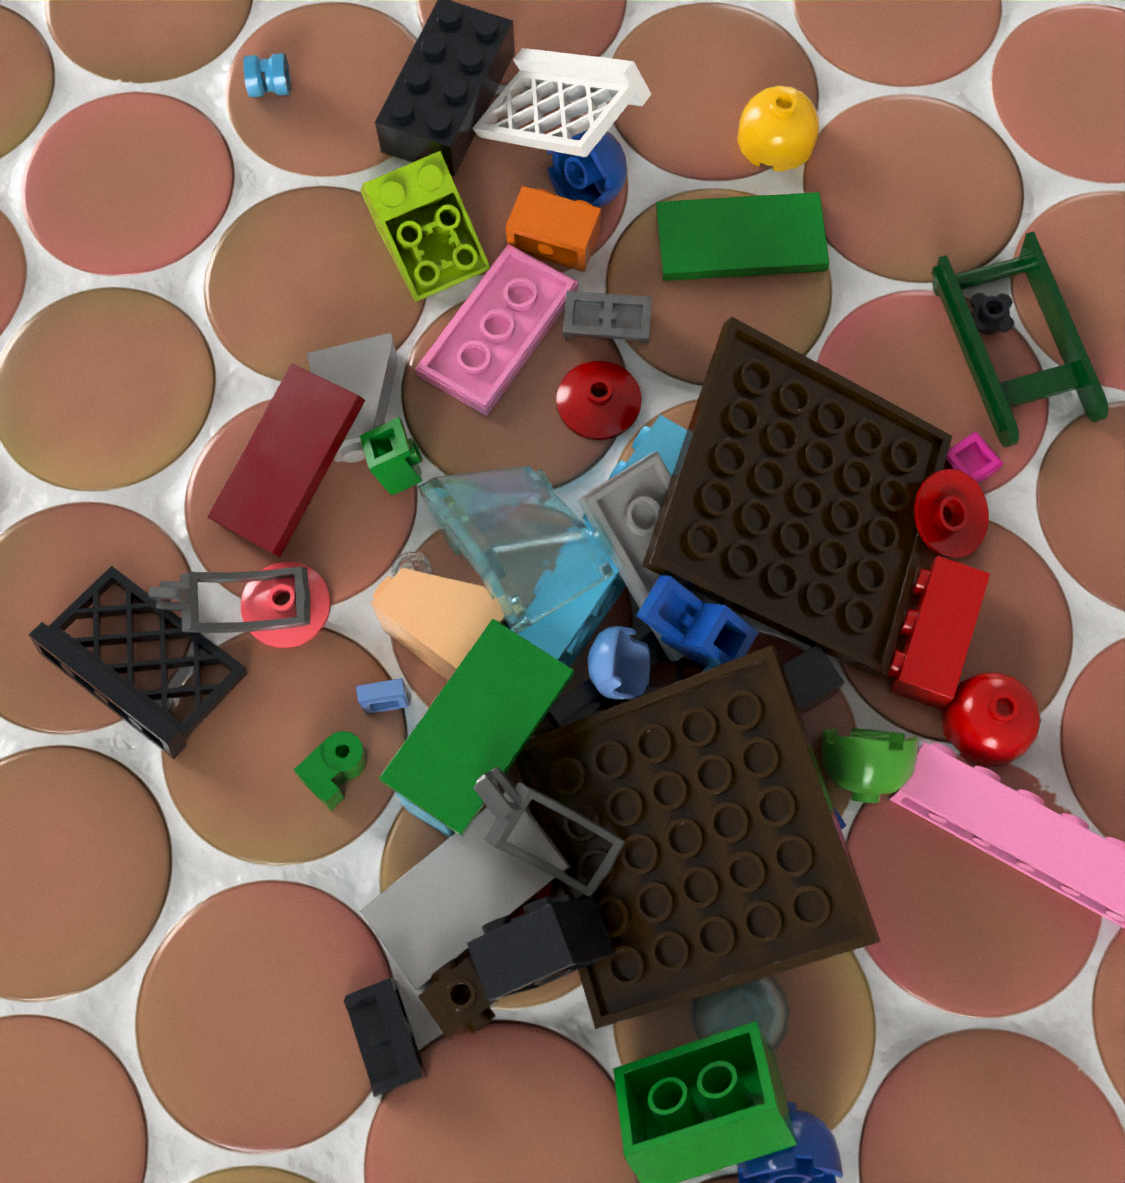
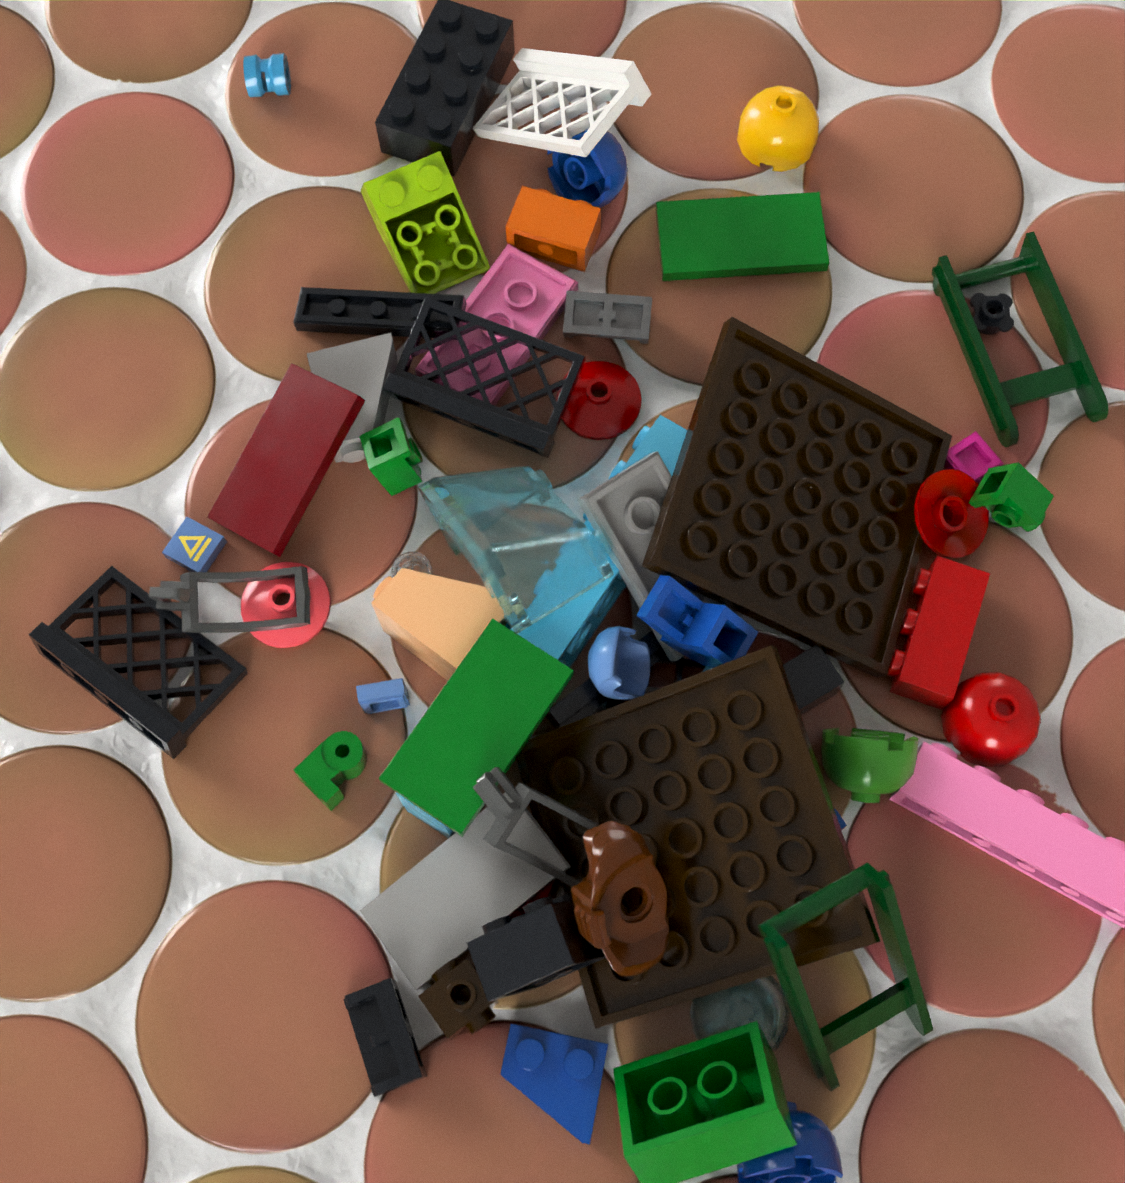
(194, 546): none -> medium blue tile
(370, 312): none -> black tile
(471, 411): none -> black fence
(557, 1075): none -> blue wing
(616, 864): none -> reddish brown piece
(902, 996): none -> dark green piece
(1012, 497): none -> green brick

